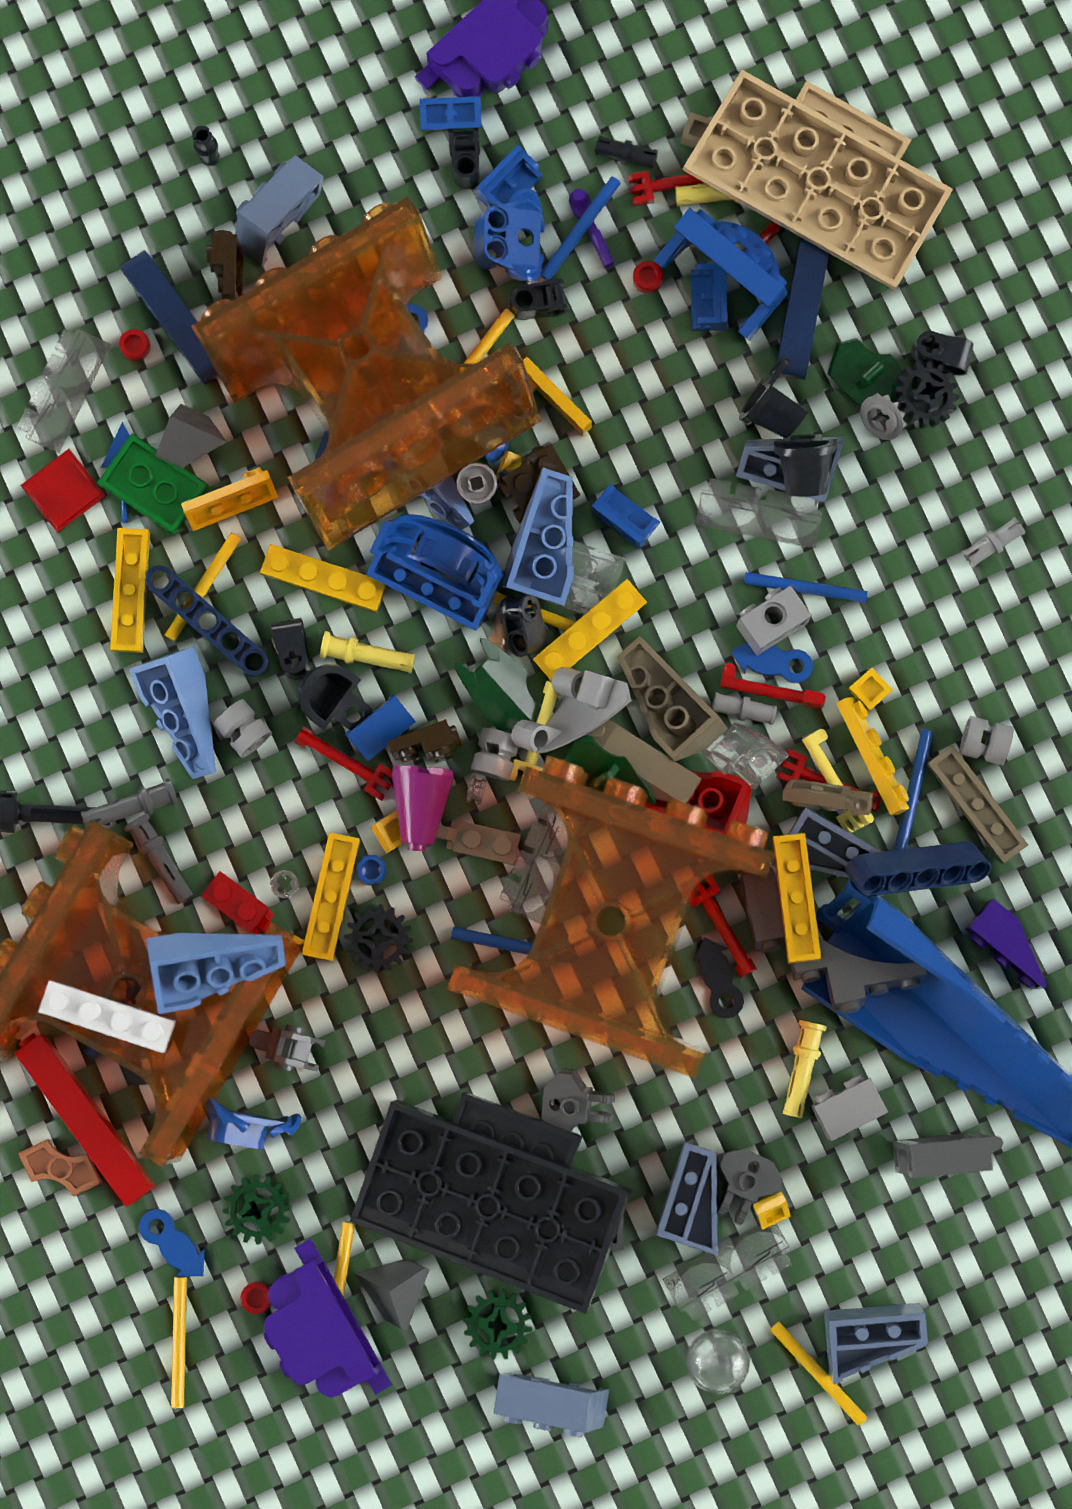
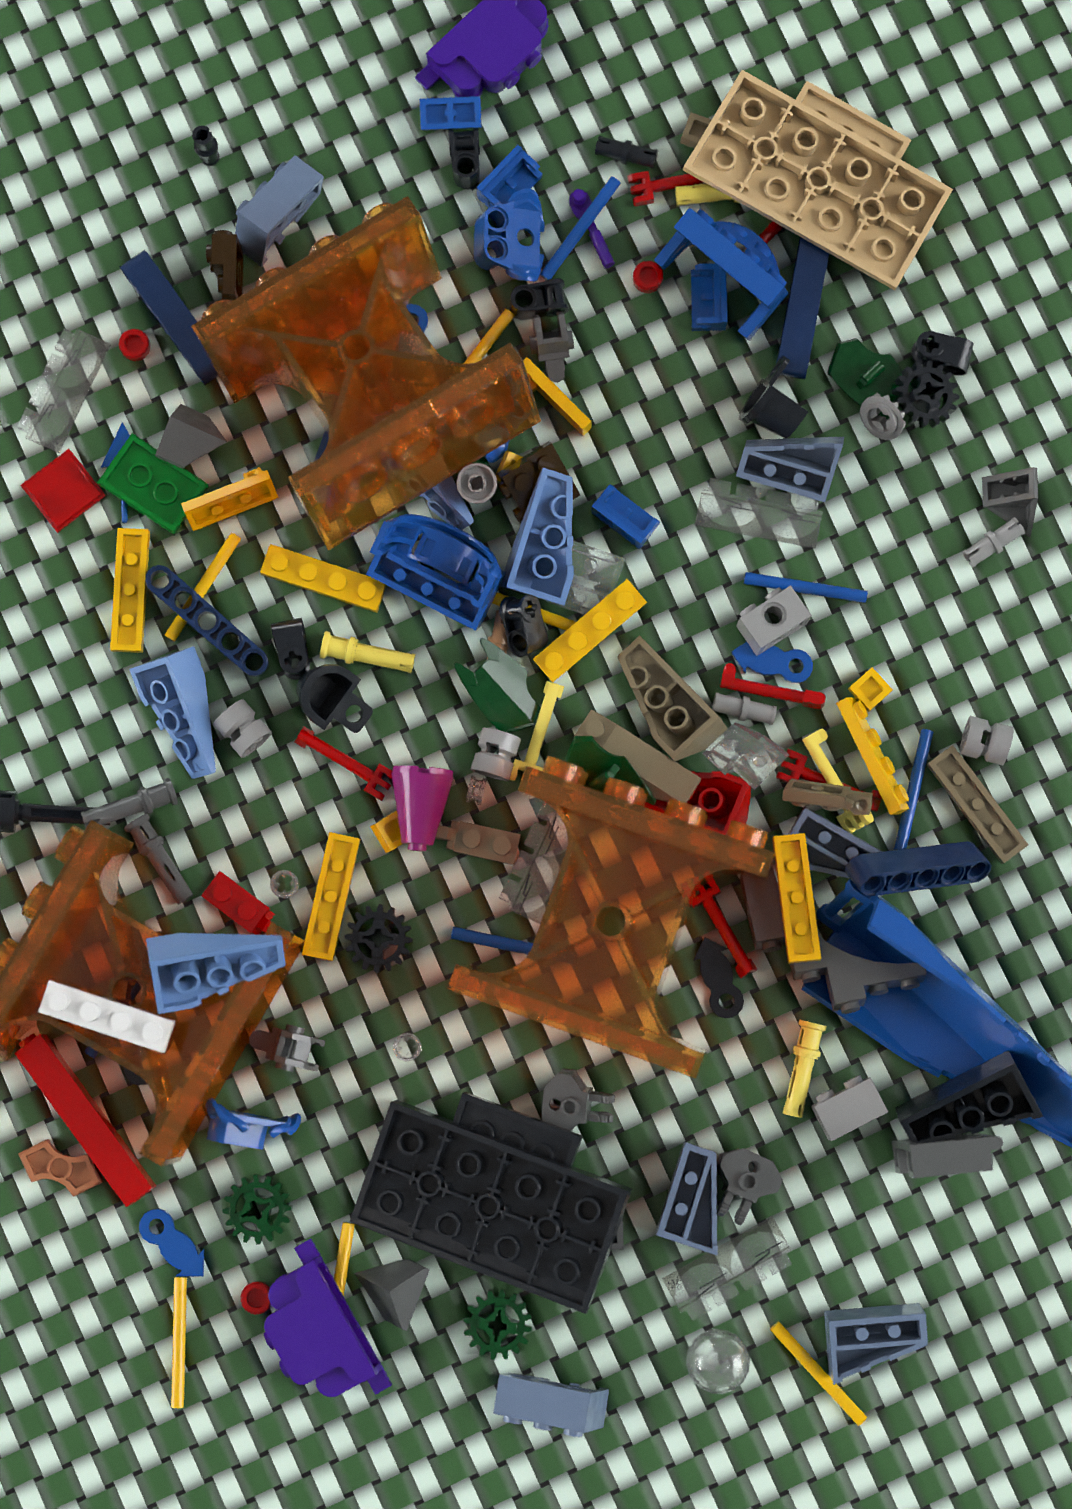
(371, 870): blue tile -> none
(381, 726): blue hinge -> none
(406, 1037): none -> clear bush
(436, 740): dark brown plate -> none
(552, 346): none -> dark grey hinge
(586, 704): light grey panel -> none
(771, 1210): yellow plate -> none
(805, 463): black container -> none
(970, 1102): none -> black wedge
(1005, 937): dark purple slope -> none
(1012, 496): none -> dark grey slope

